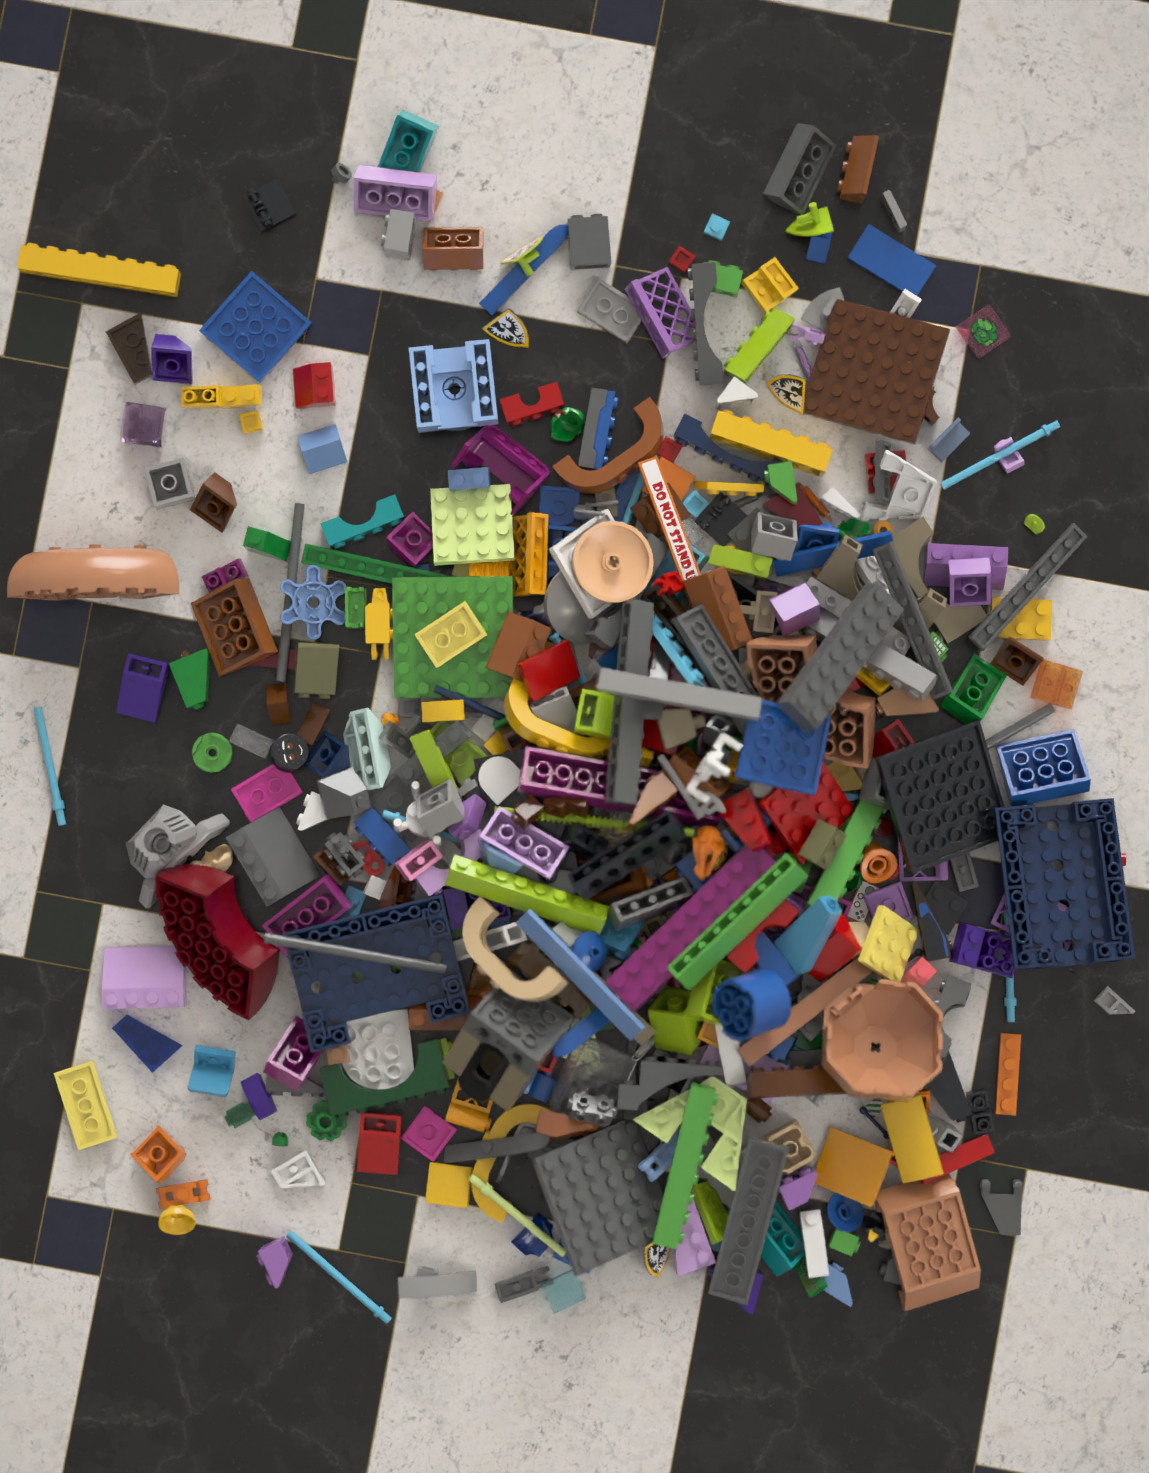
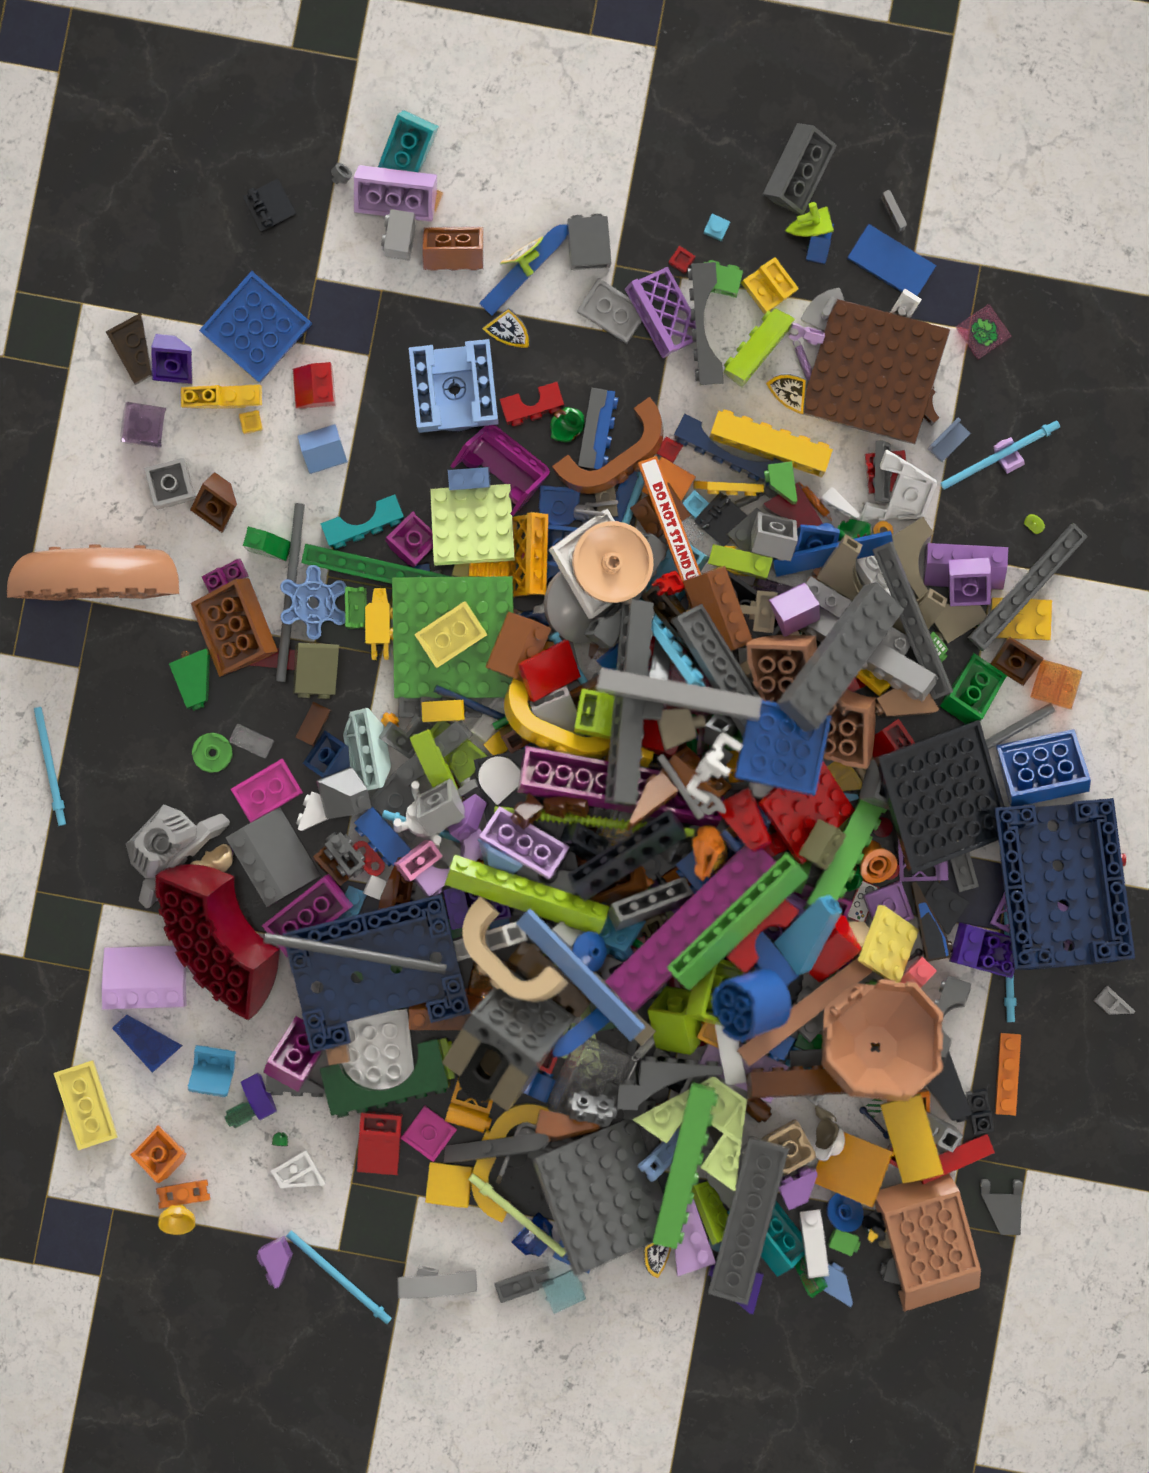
(99, 270): yellow brick -> none
(142, 687): dark purple slope -> none
(278, 704): reddish brown slope -> none
(289, 753): black head -> none
(323, 1123): green plant -> none
(736, 395): white slope -> none
(829, 1135): none -> dark tan hair
(857, 168): dark orange slope -> none

